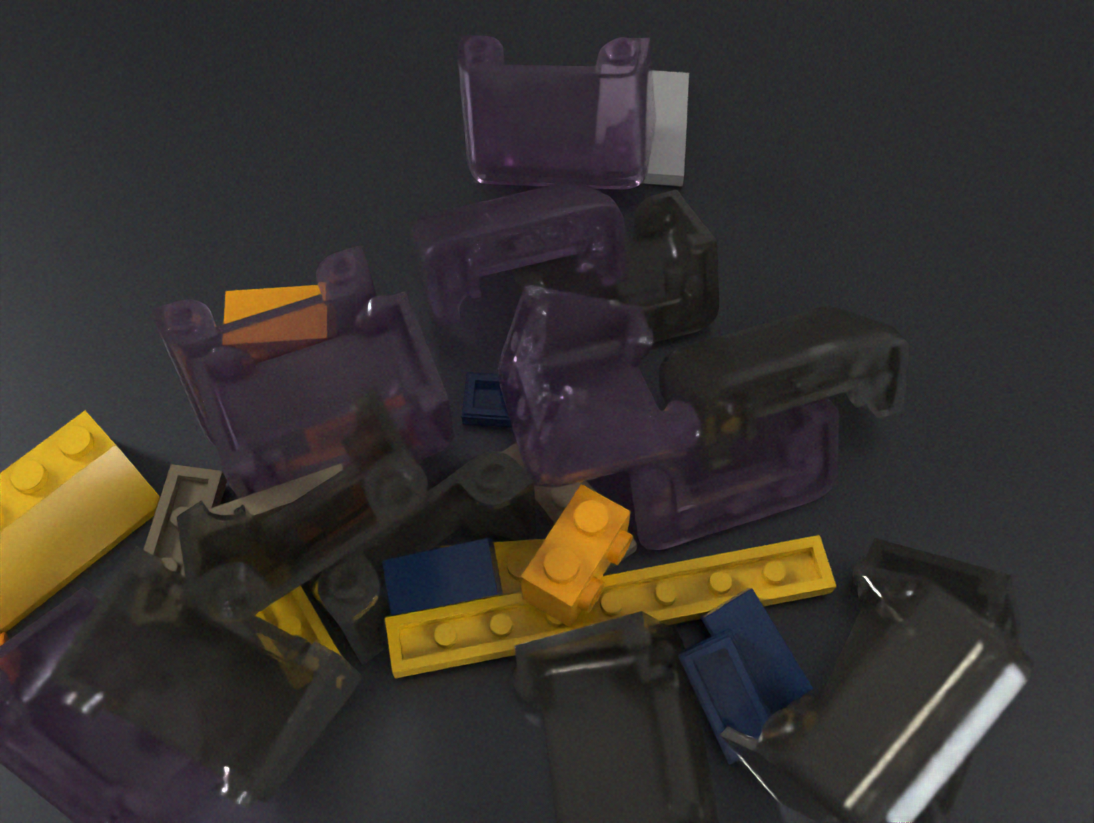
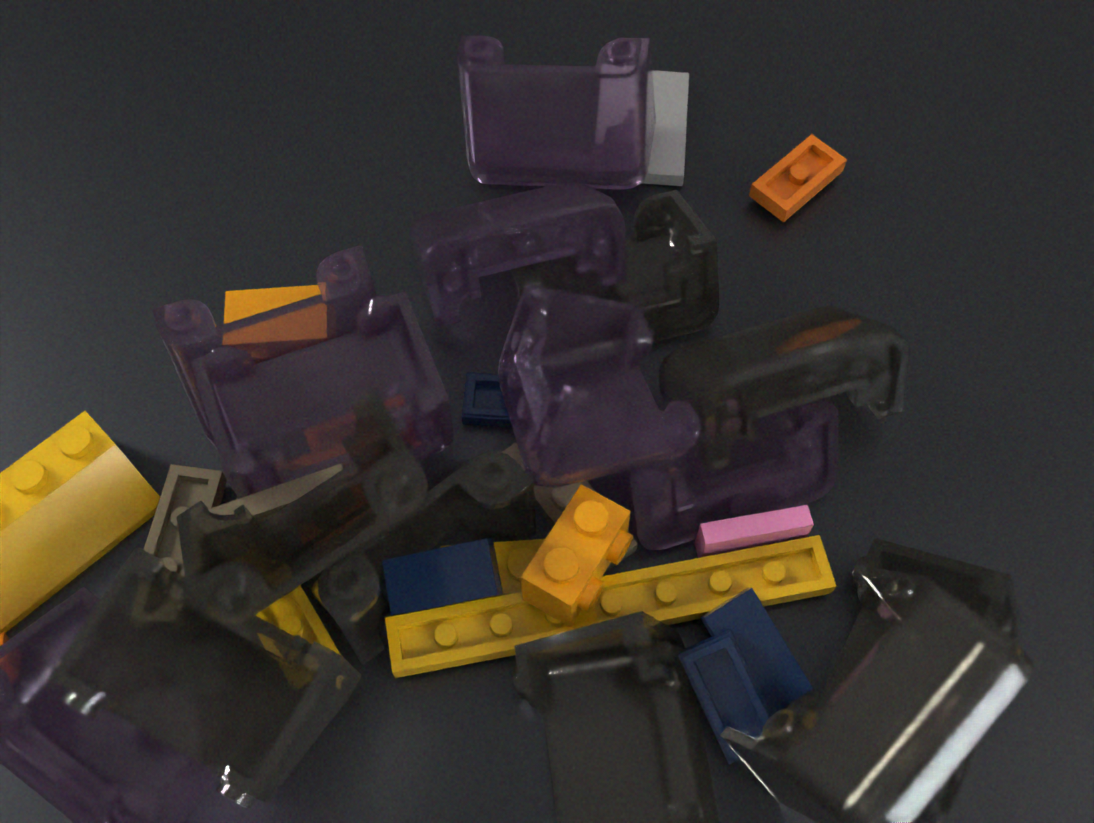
(753, 530): none -> bright pink tile
(797, 177): none -> orange plate

